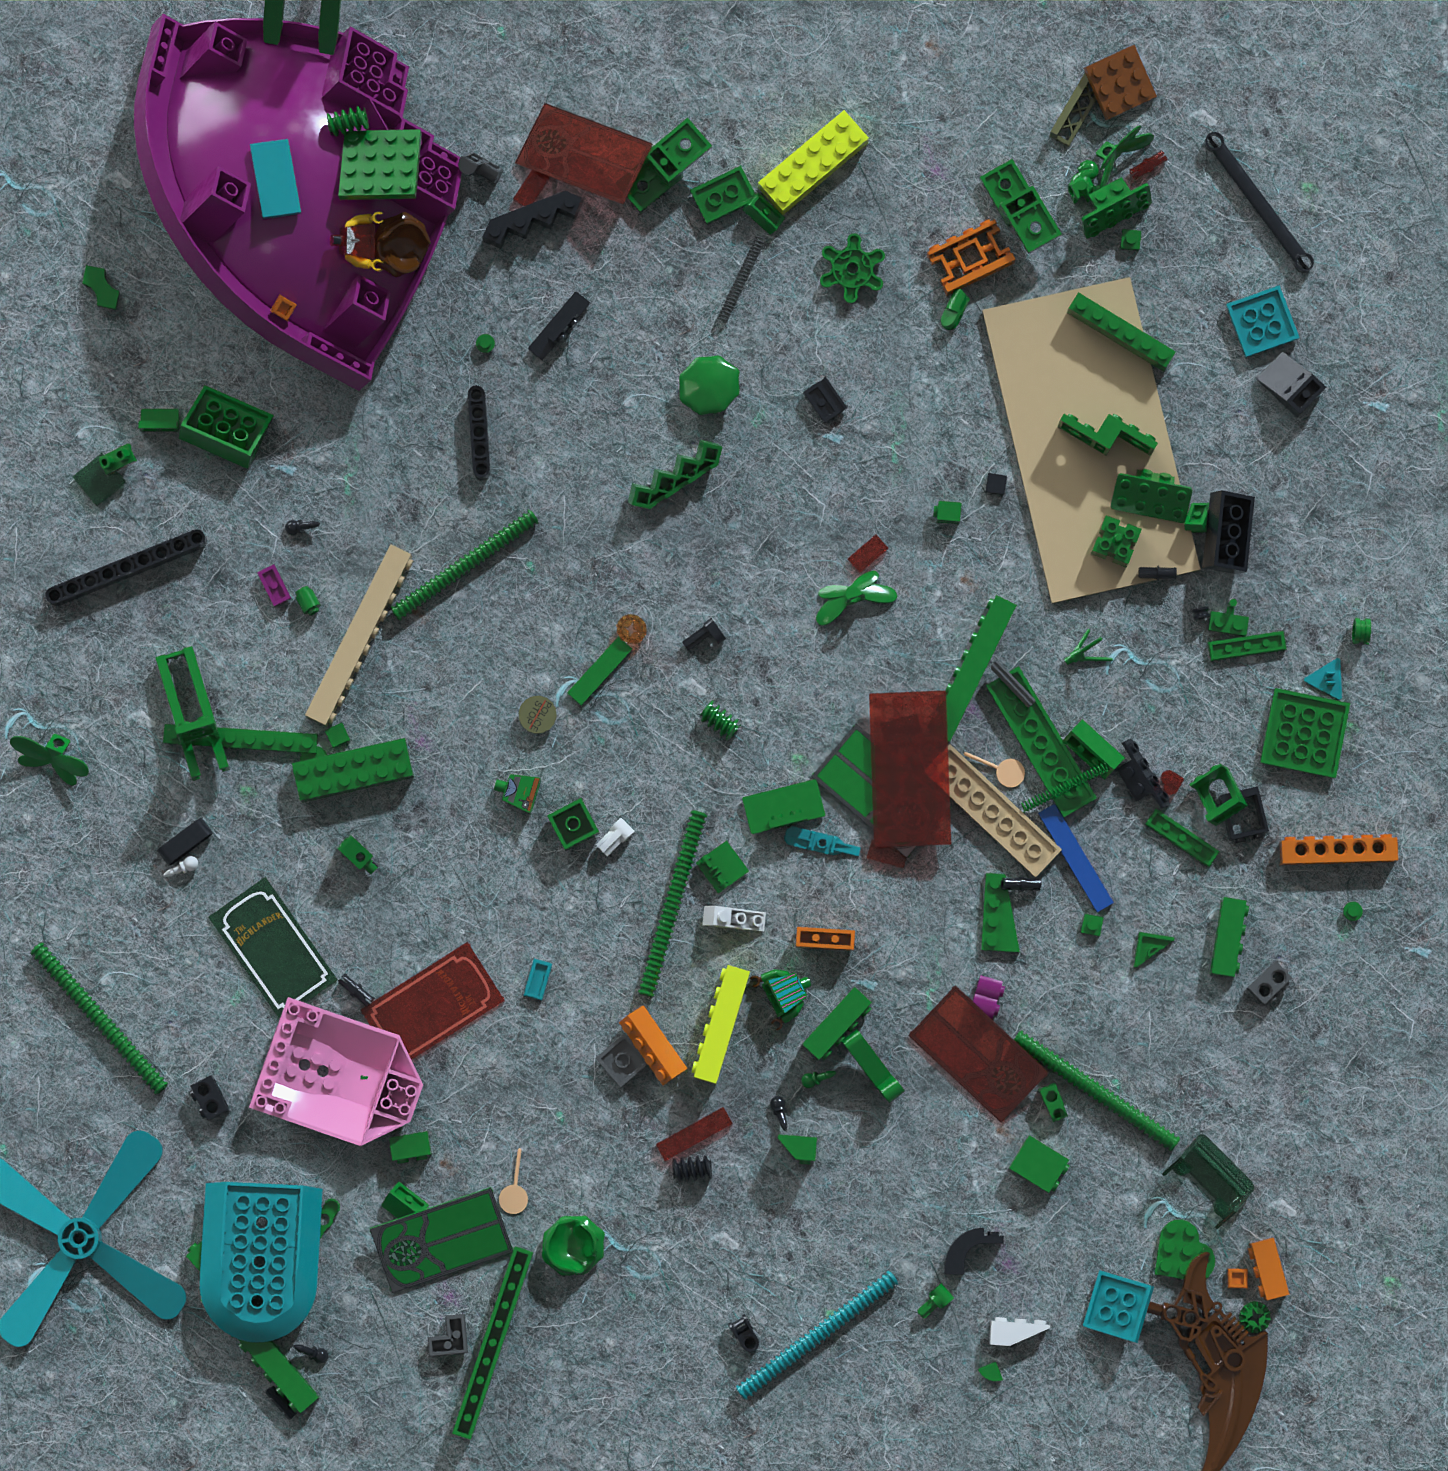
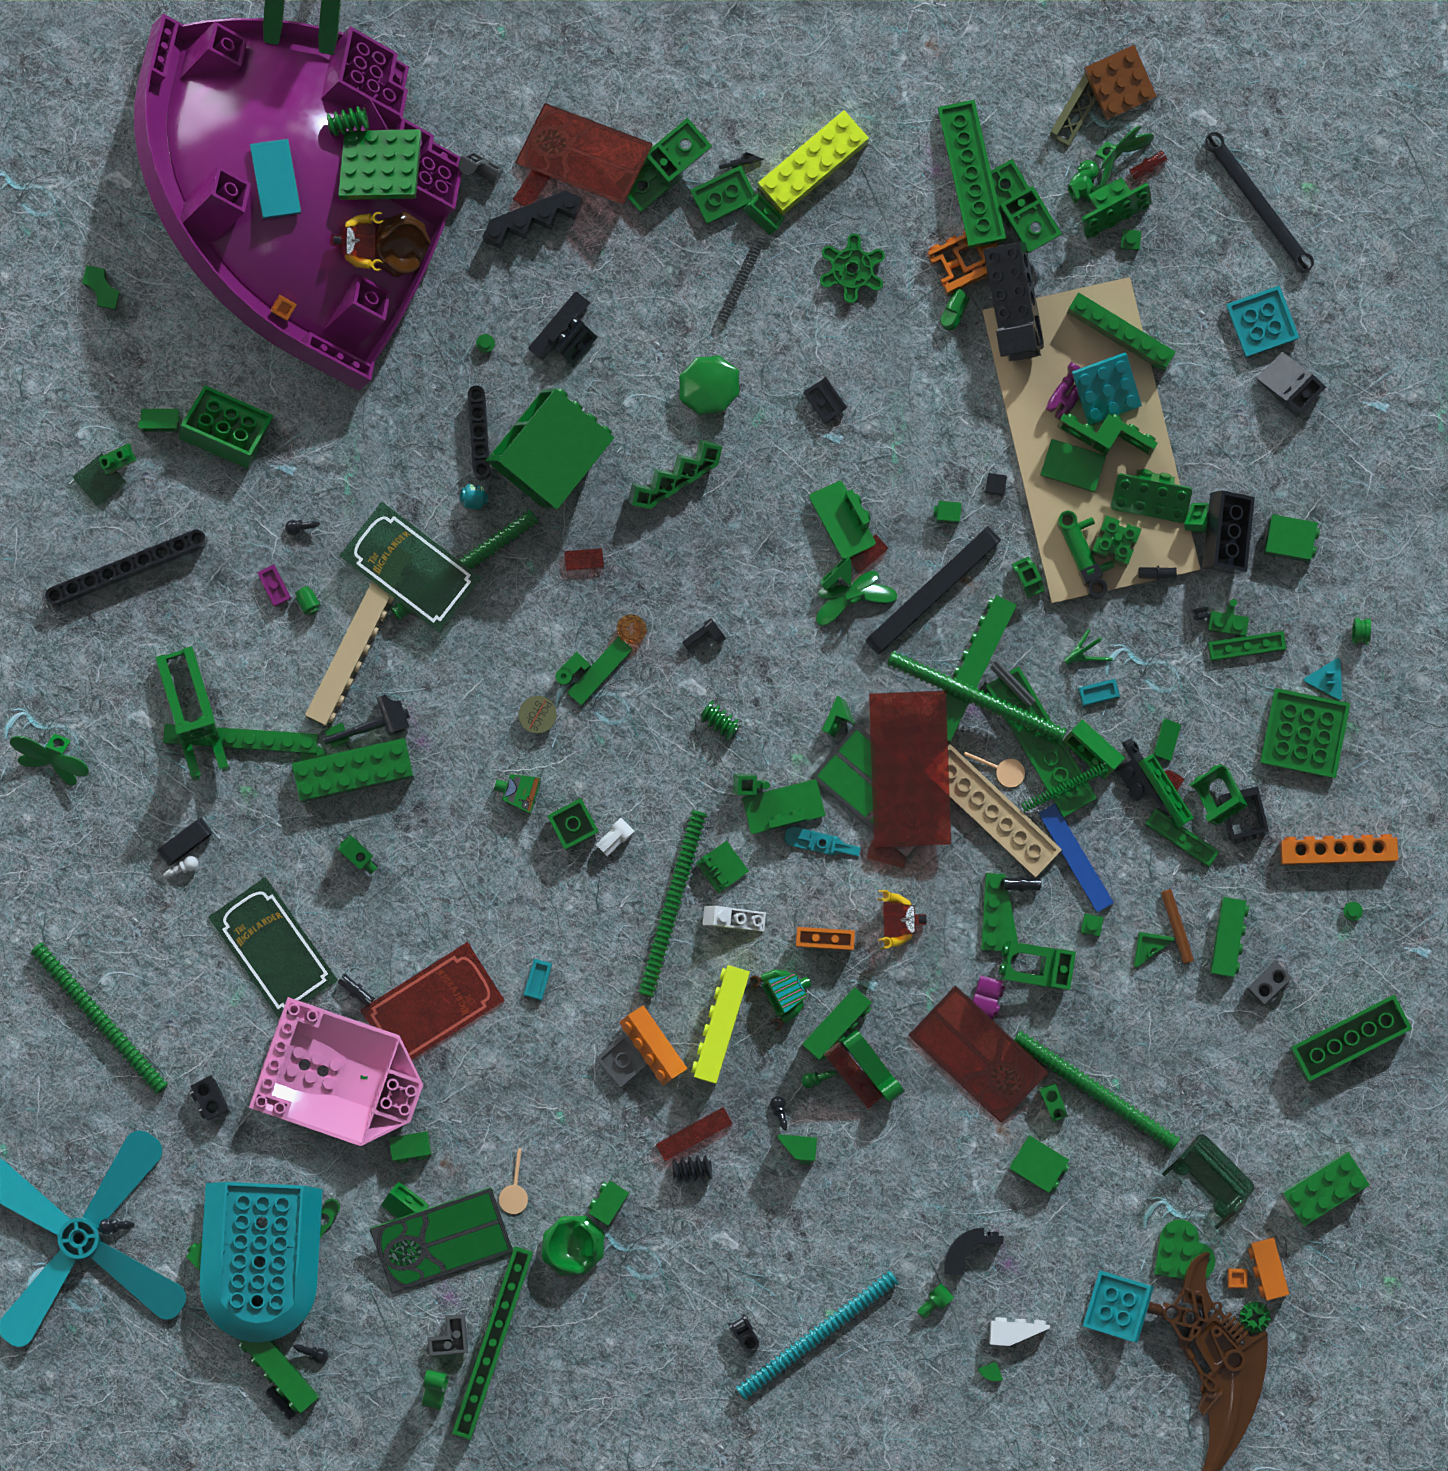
(107, 1226): none -> black bar
(393, 718): none -> black piece
(410, 567): none -> clear green piece
(435, 1388): none -> green beam
(473, 497): none -> teal head
(550, 448): none -> green container
(566, 673): none -> green leg
(576, 342): none -> black plate
(584, 559): none -> clear red tile
(608, 1203): none -> green brick
(742, 161): none -> black hand
(748, 784): none -> green brick
(838, 713): none -> green slope
(841, 569): none -> green slope
(843, 519): none -> green bracket
(853, 1075): none -> clear red tile
(898, 919): none -> torso
(933, 590): none -> black beam
(971, 174): none -> green plate
(976, 697): none -> green piece
(1008, 973): none -> green panel
(1014, 302): none -> black brick
(1028, 577): none -> green brick
(1060, 394): none -> magenta piece
(1062, 970): none -> green brick
(1073, 465): none -> green tile
(1088, 569): none -> green piece
(1098, 692): none -> teal tile
(1106, 388): none -> teal plate
(1166, 790): none -> green tile
(1167, 739): none -> green slope
(1177, 926): none -> dark orange axle
(1291, 538): none -> green brick
(1325, 1189): none -> green brick
(1350, 1038): none -> green brick

